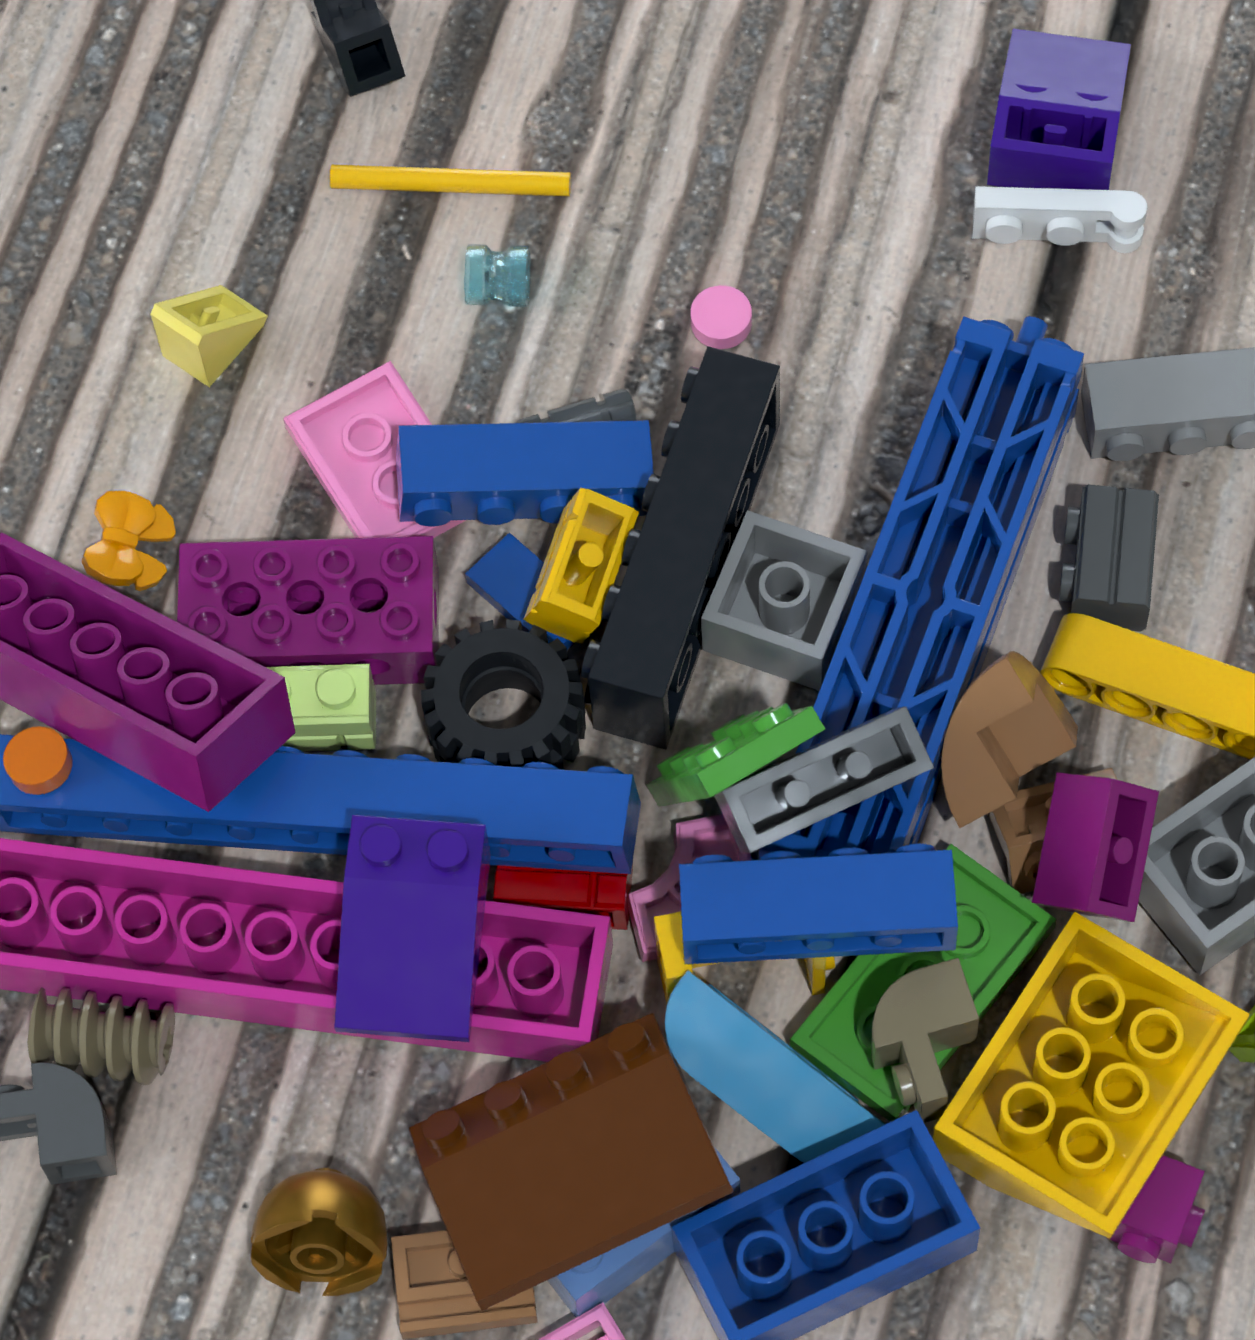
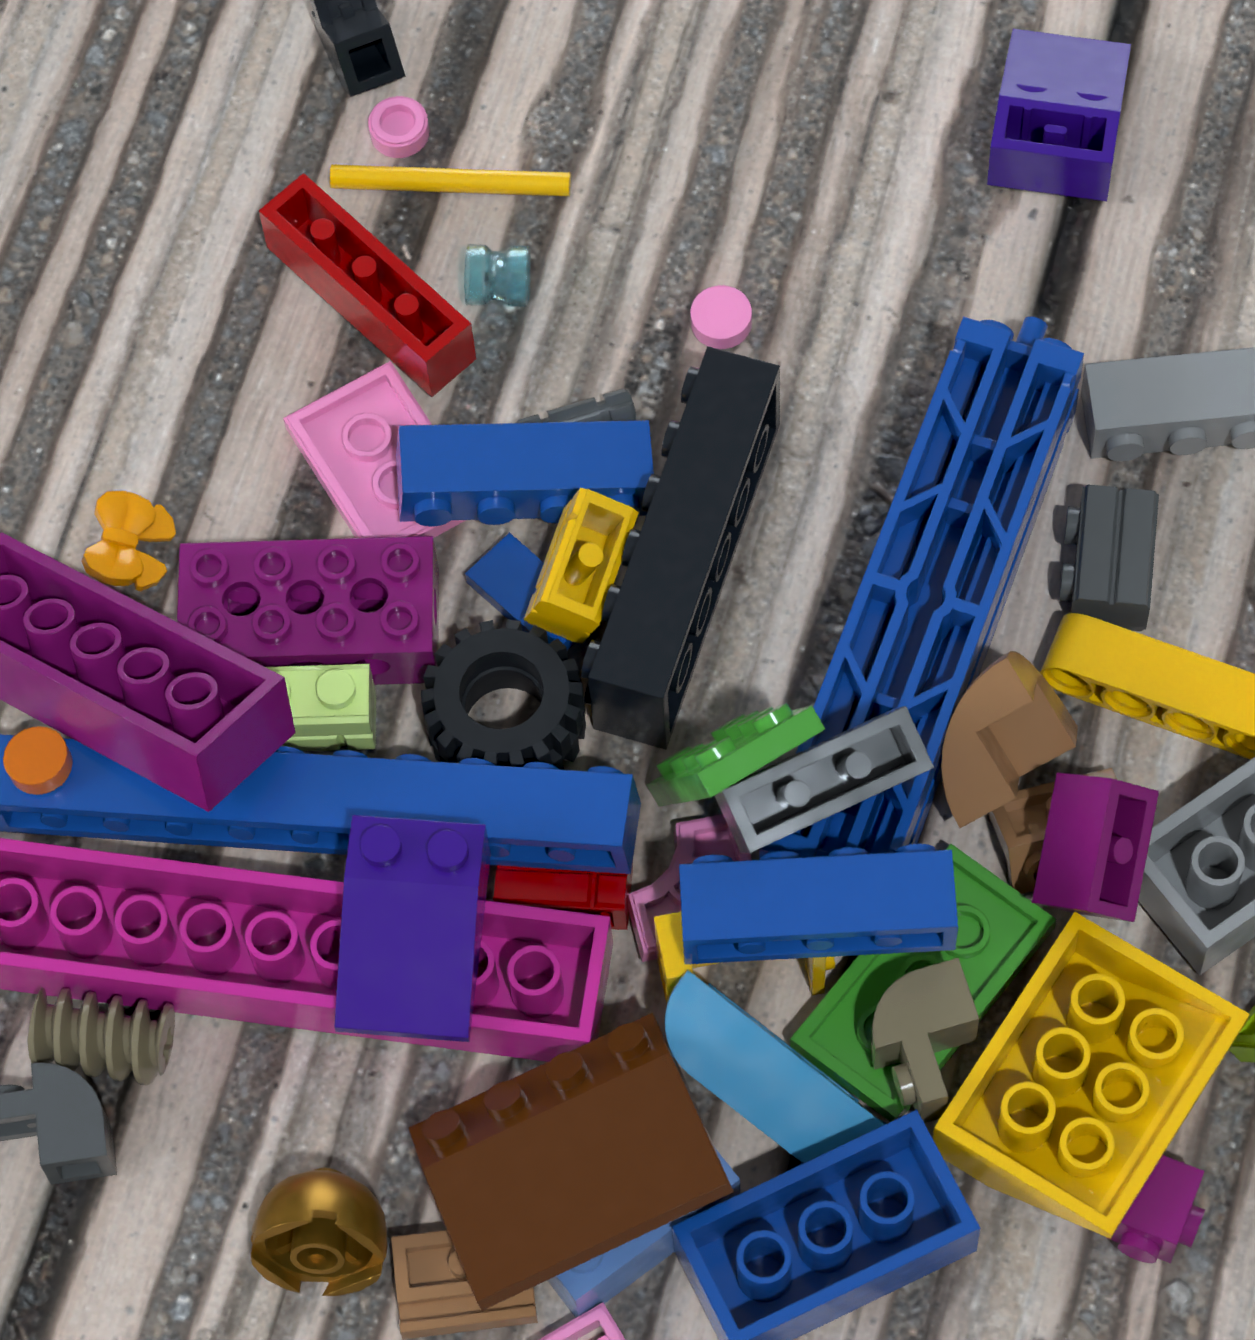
(205, 330): light yellow slope -> none
(368, 285): none -> red brick
(398, 127): none -> bright pink tile
(782, 600): light grey brick -> none
(1060, 216): white plate -> none

